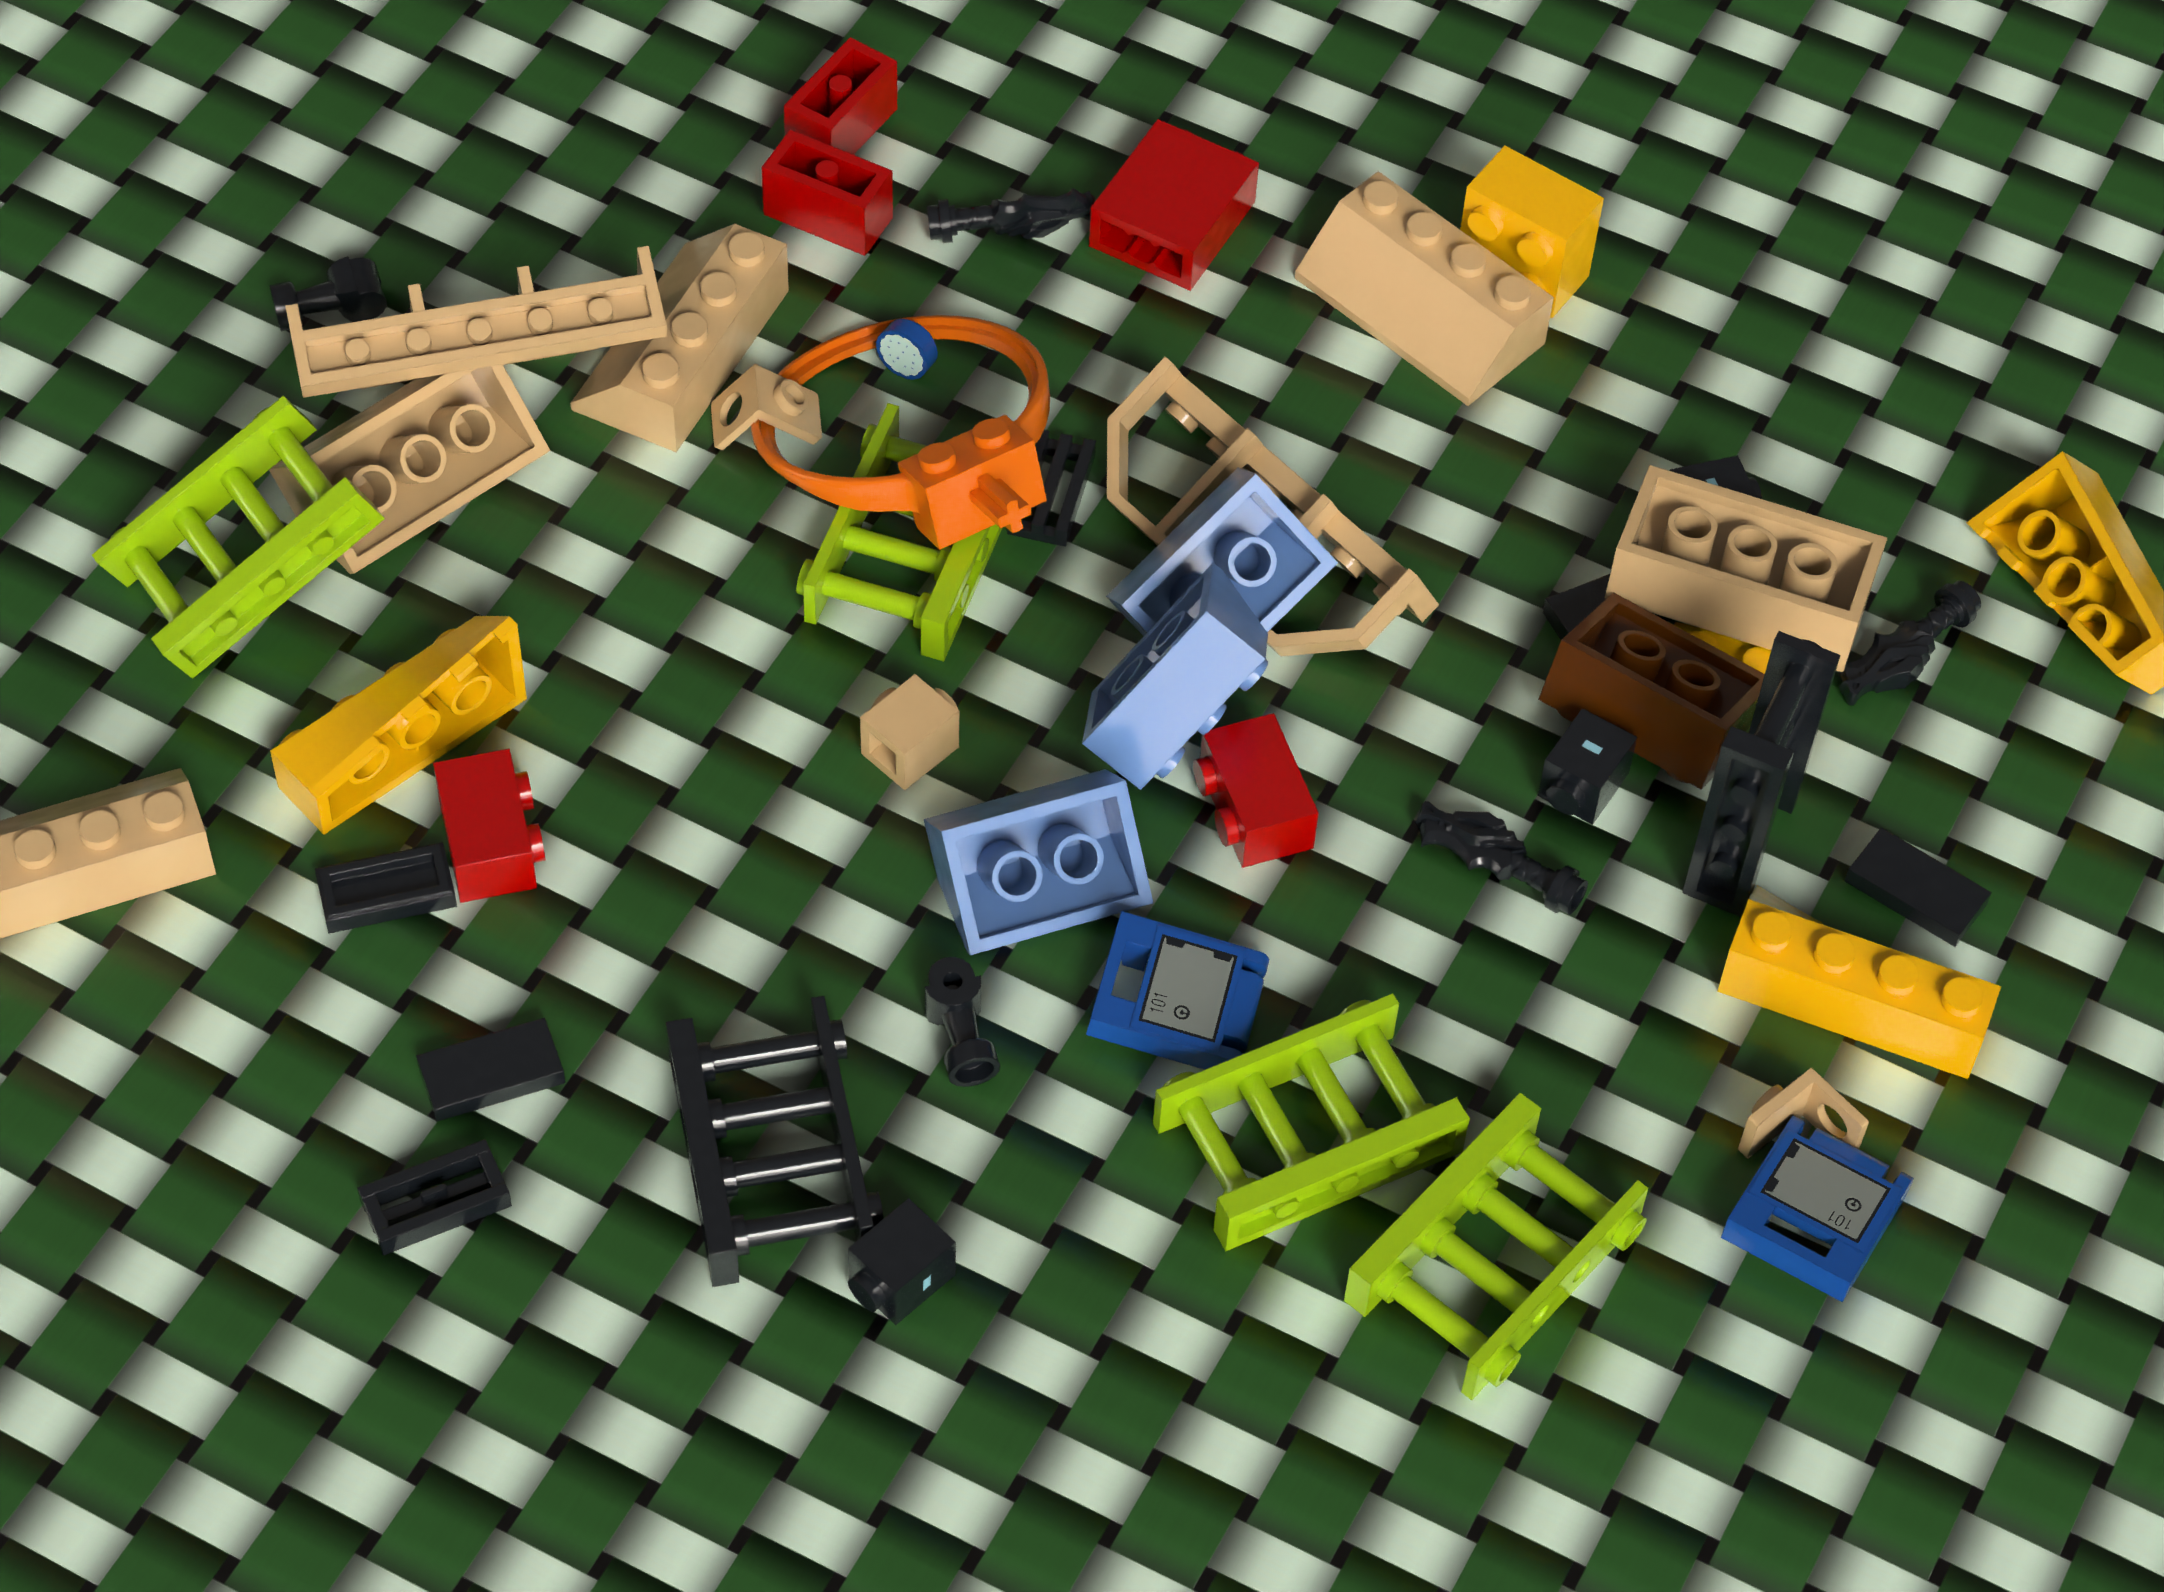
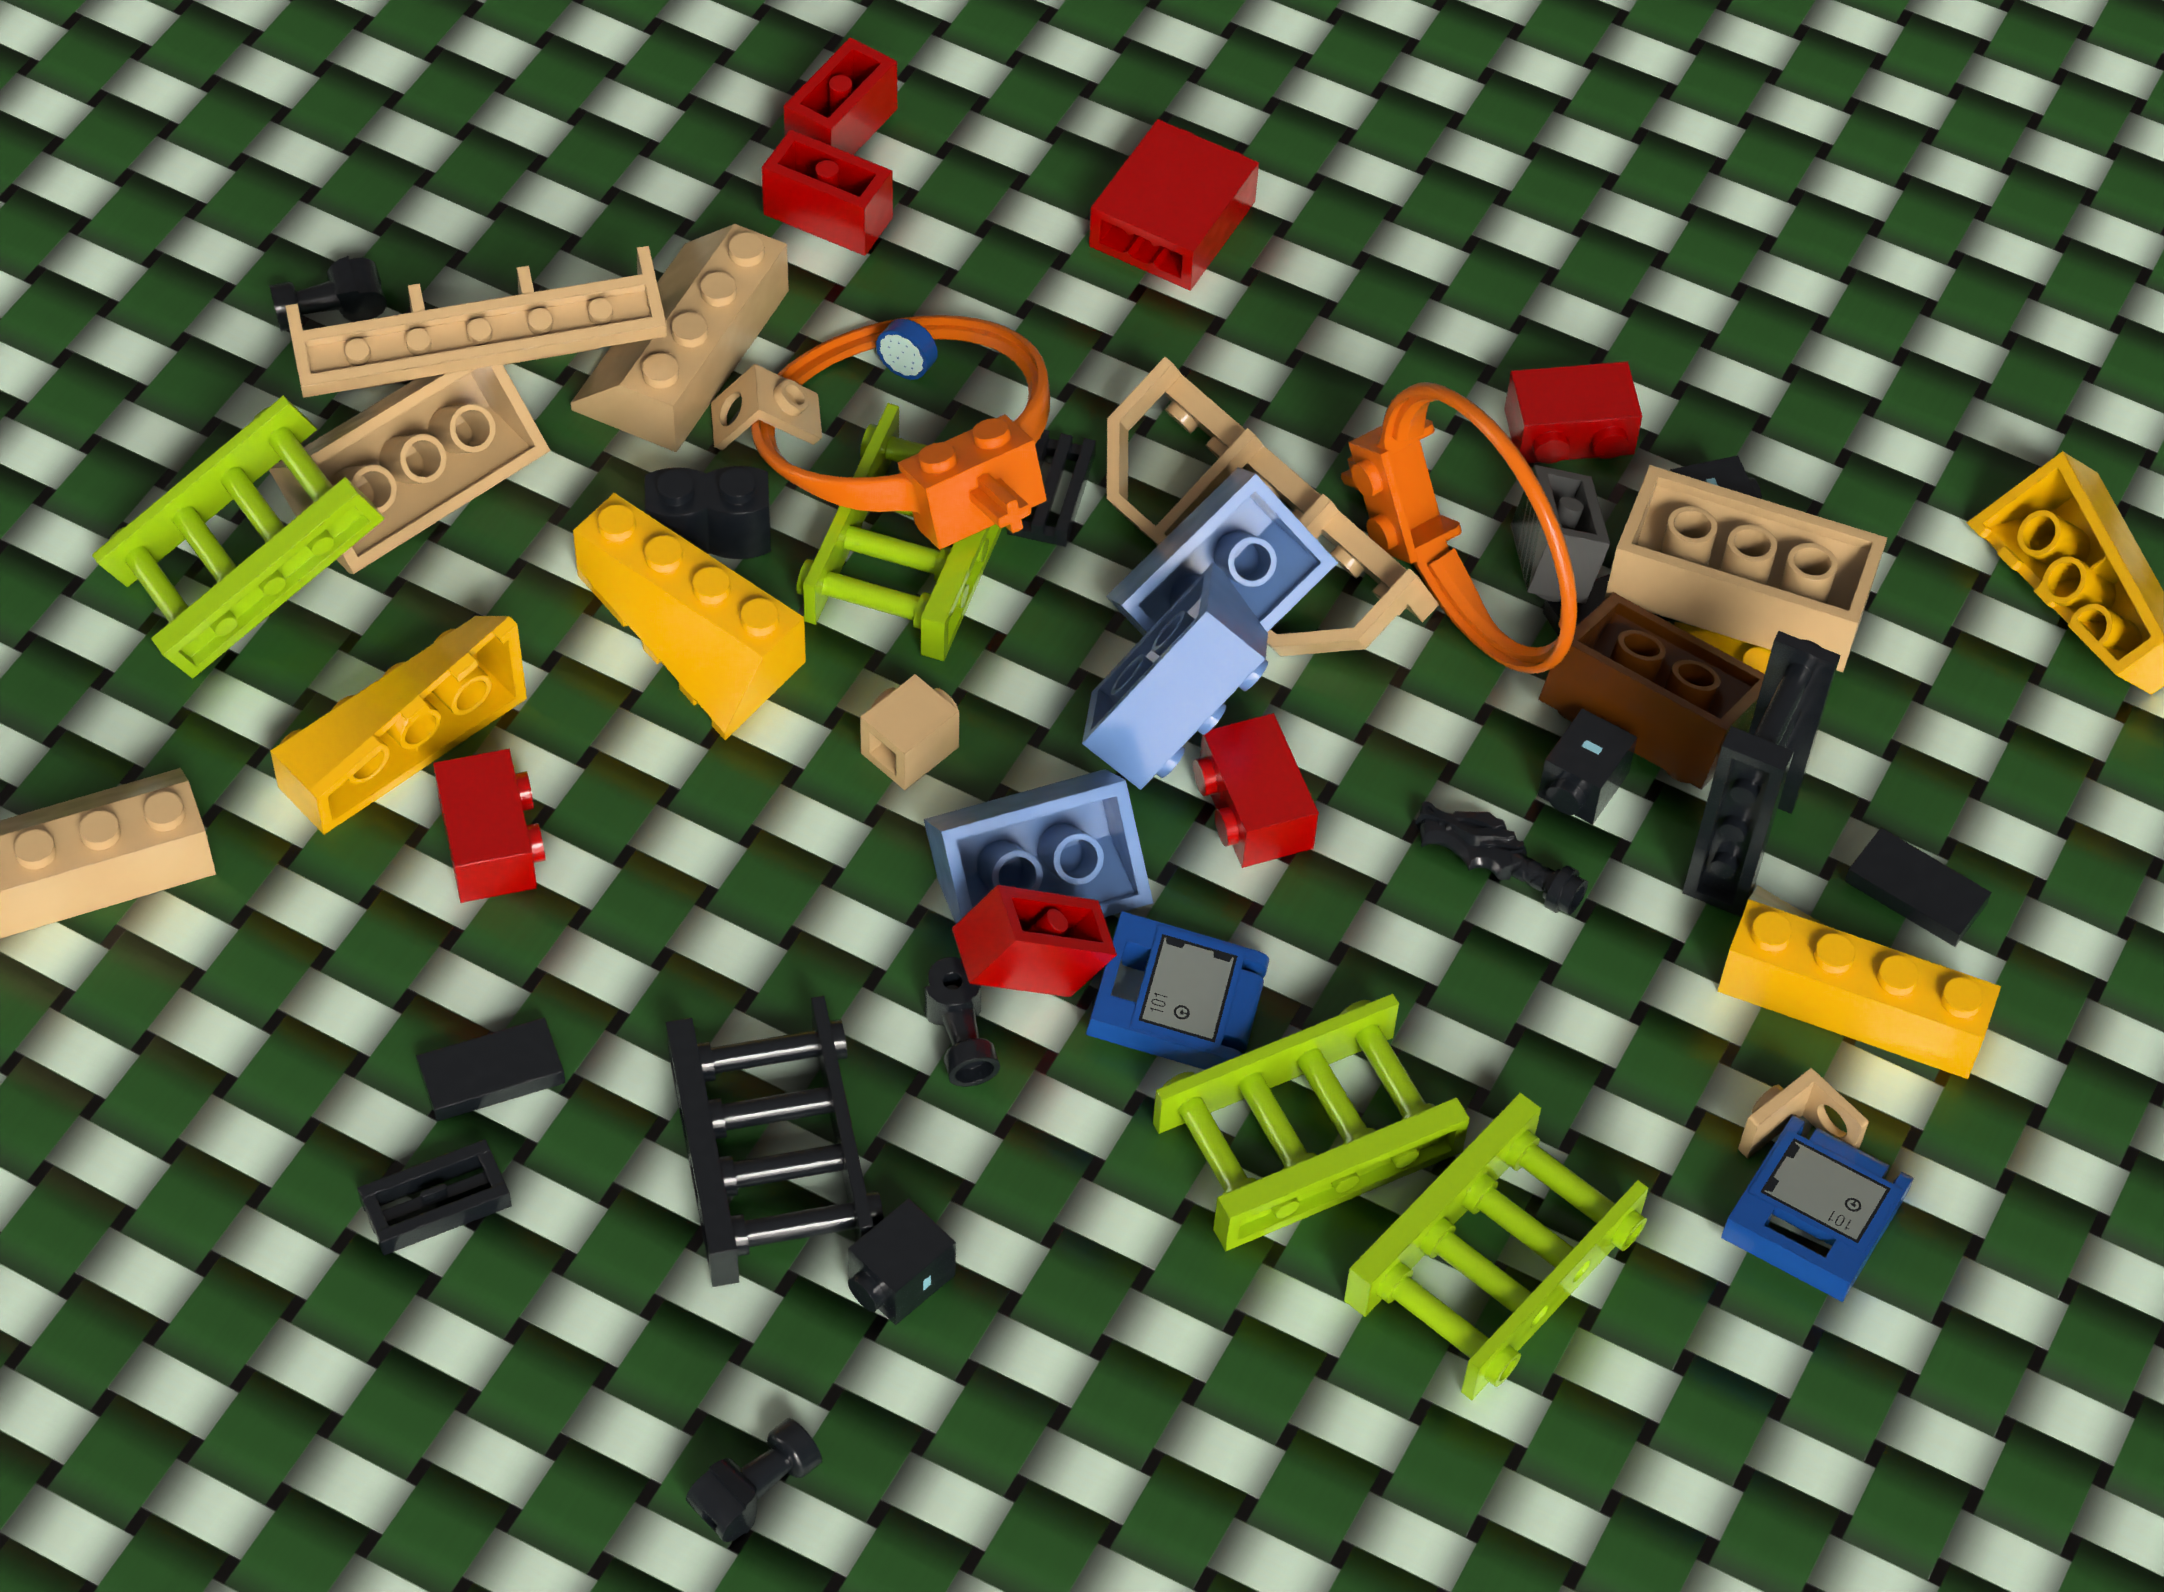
(385, 887): black tile -> none
(692, 613): none -> yellow wedge
(714, 511): none -> black brick
(729, 1494): none -> black leg
(1027, 216): black piece -> none
(1033, 941): none -> red brick
(1407, 524): none -> orange brick
(1425, 289): tan slope -> none
(1534, 222): yellow brick -> none
(1573, 412): none -> red brick
(1582, 526): none -> dark grey brick
(1901, 656): black piece -> none

